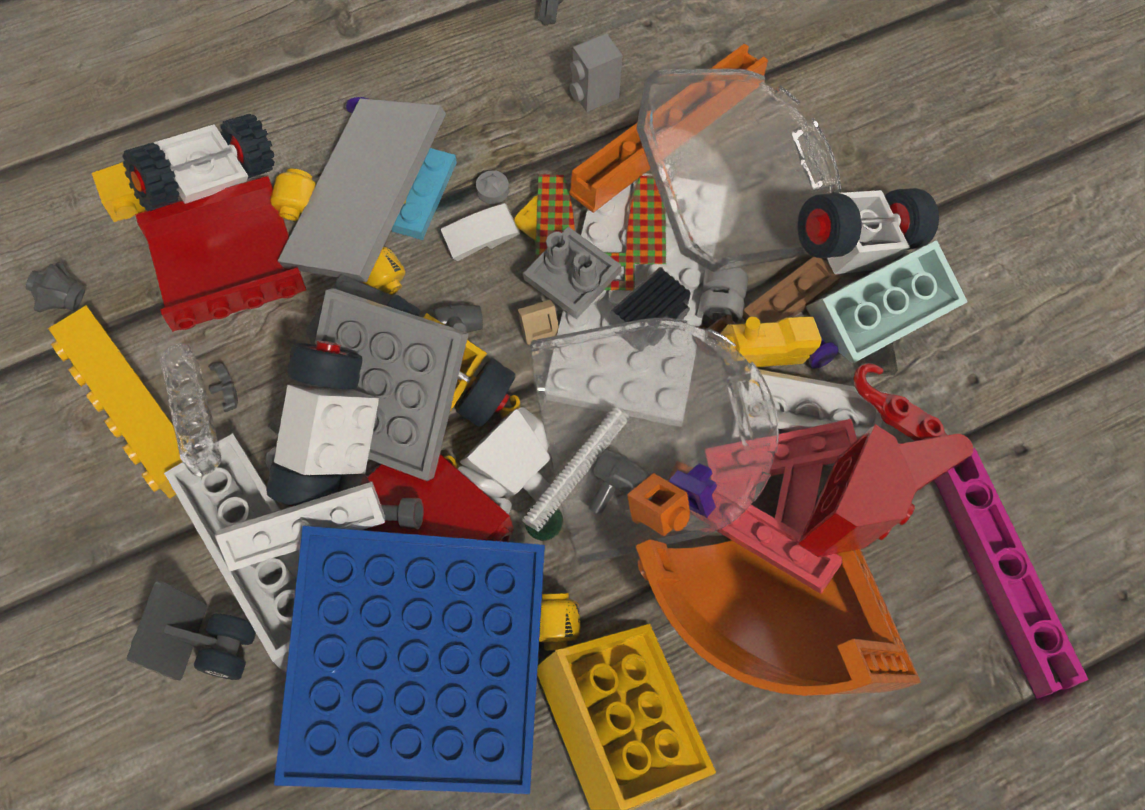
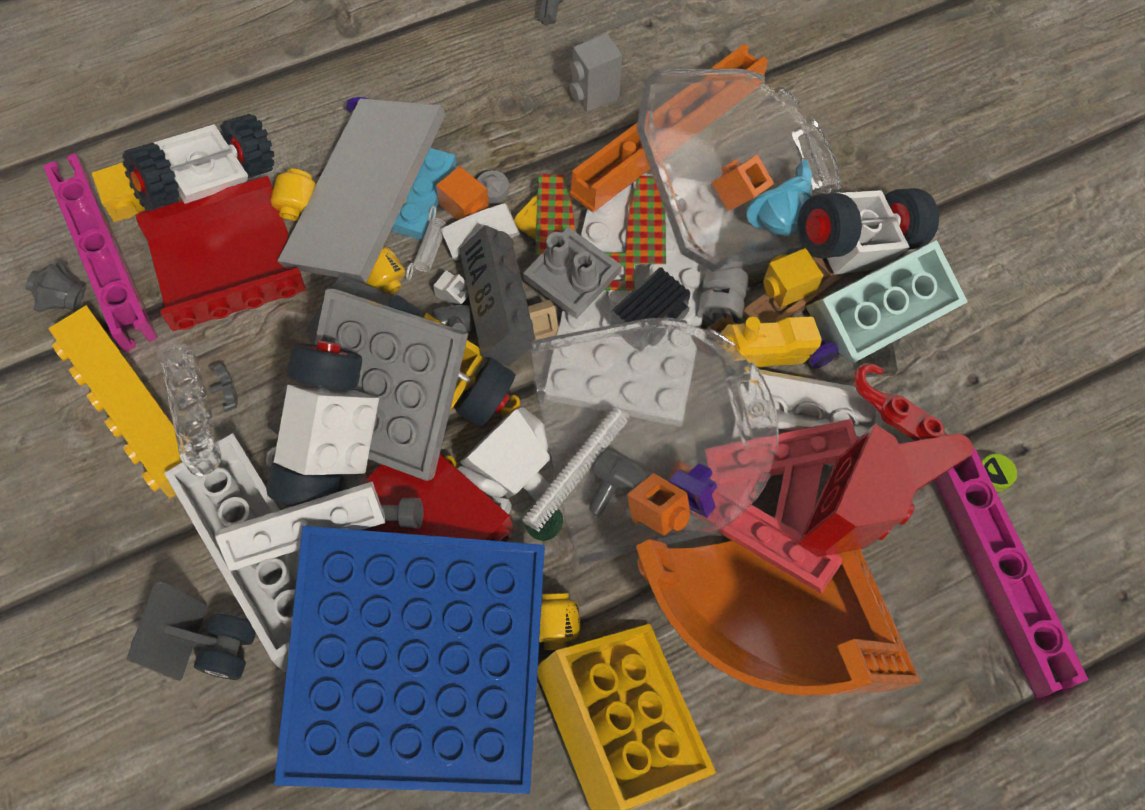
(100, 253): none -> dark pink piece
(427, 249): none -> white piece
(451, 288): none -> white piece
(462, 194): none -> orange brick
(497, 296): none -> dark grey brick
(735, 184): none -> orange brick
(780, 207): none -> medium azure piece
(792, 277): none -> yellow brick
(1001, 471): none -> lime tile

